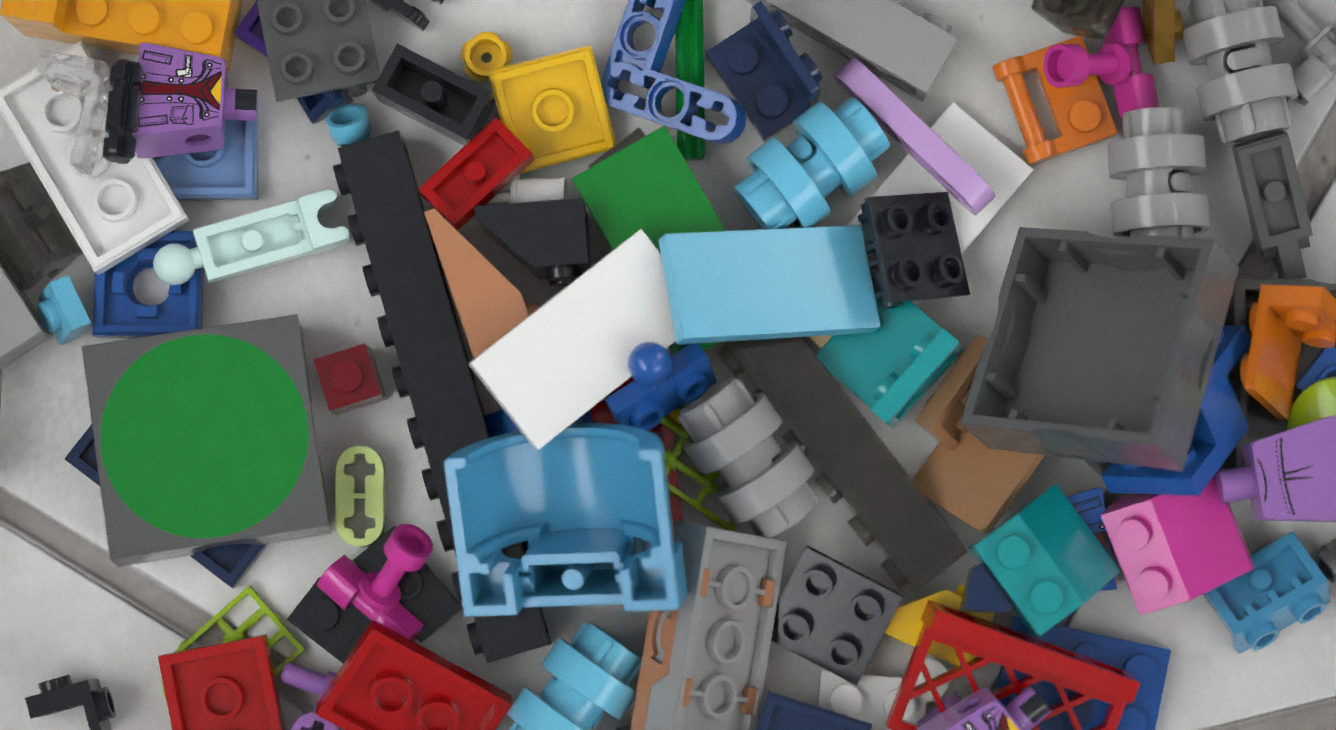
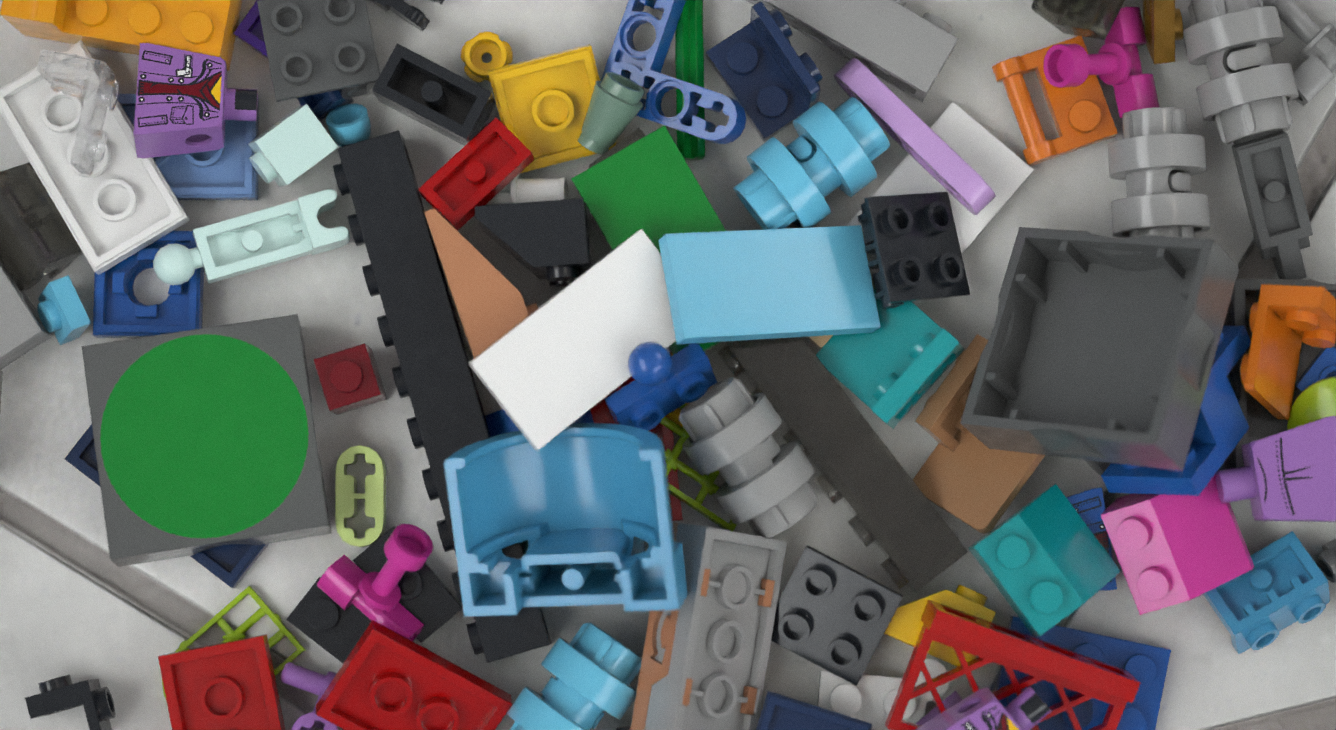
(122, 111): black axle -> none
(291, 147): none -> light aqua brick
(610, 111): none -> sand green cone
(984, 593): dark blue slope -> none

